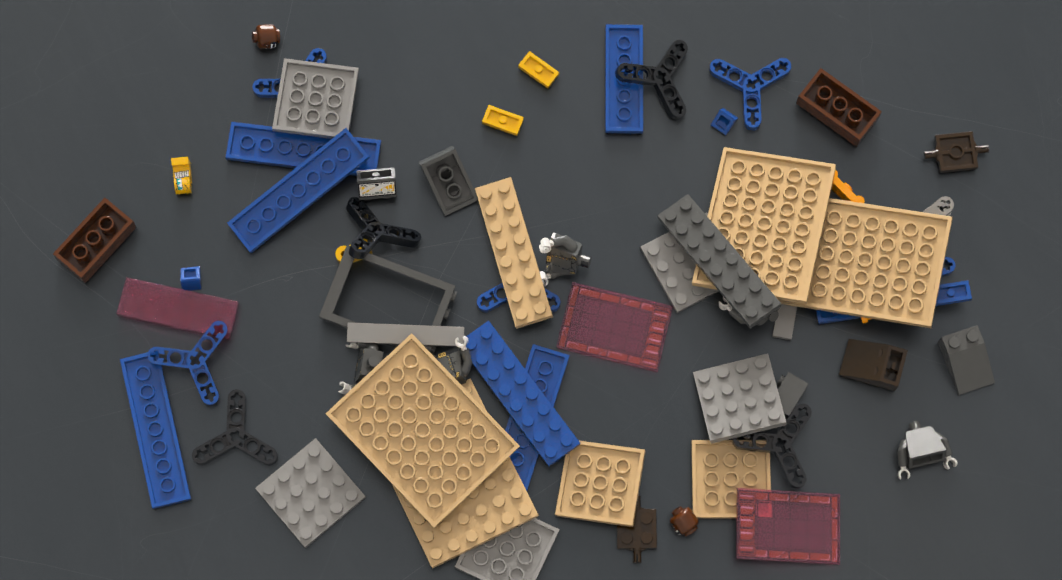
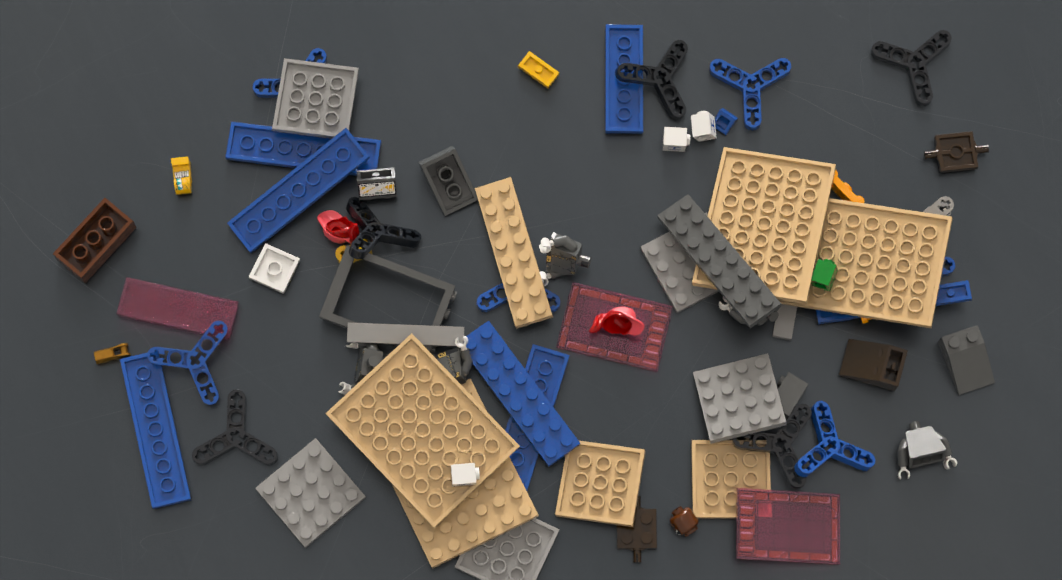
(108, 354): none -> pearl gold bar
(190, 278): blue slope -> none
(266, 36): reddish brown head -> none
(274, 268): none -> white plate
(338, 228): none -> hair
(464, 474): none -> white brick
(502, 120): yellow plate -> none
(618, 321): none -> red hair
(675, 139): none -> white brick
(703, 126): none -> white brick
(824, 274): none -> green brick
(836, 451): none -> blue piece
(838, 107): reddish brown brick -> none
(918, 55): none -> black piece

